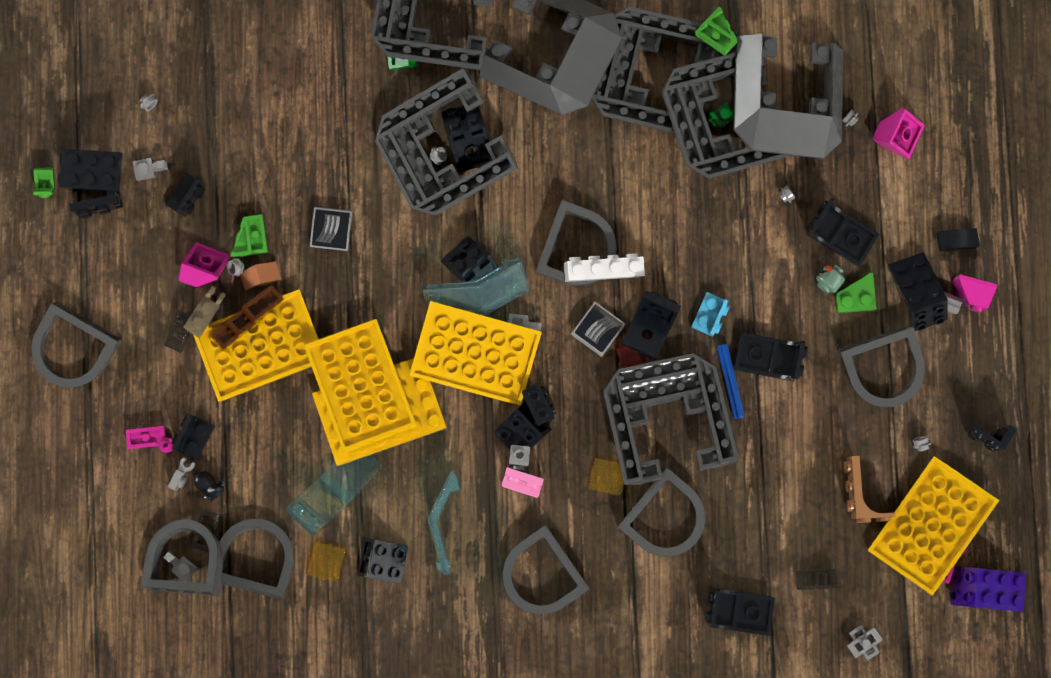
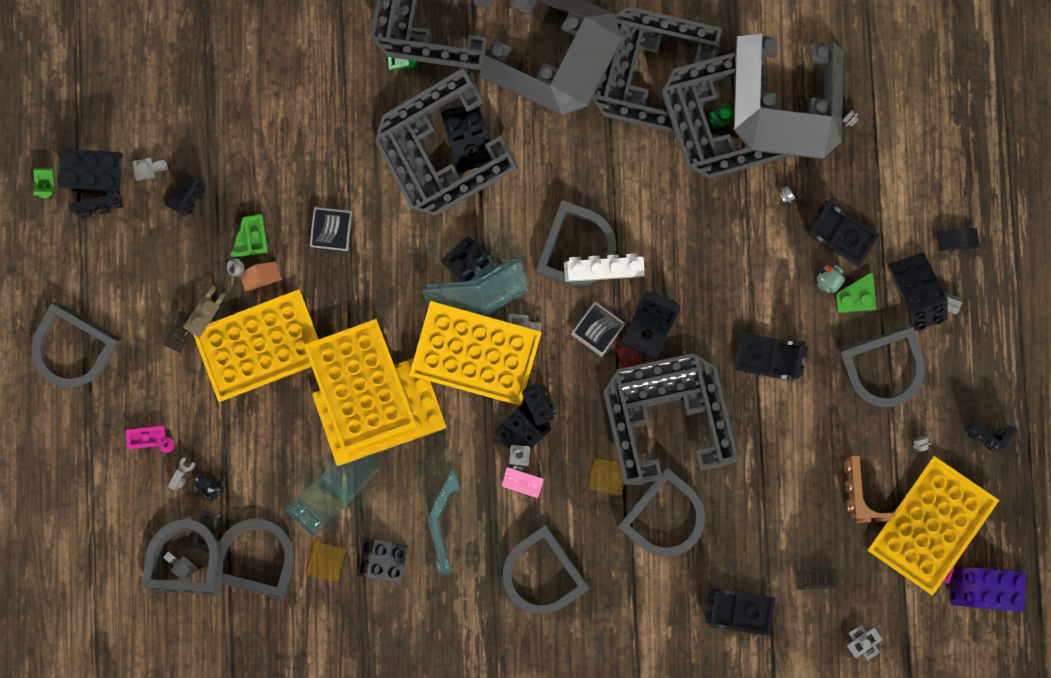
(148, 102): light grey plate -> none
(193, 436): black bracket -> none
(202, 265): dark pink slope -> none
(247, 317): reddish brown slope -> none
(438, 155): light grey plate -> none
(710, 314): medium azure bracket -> none
(717, 32): bright green wing -> none
(730, 381): blue axle -> none
(899, 133): dark pink slope -> none
(974, 292): dark pink slope -> none

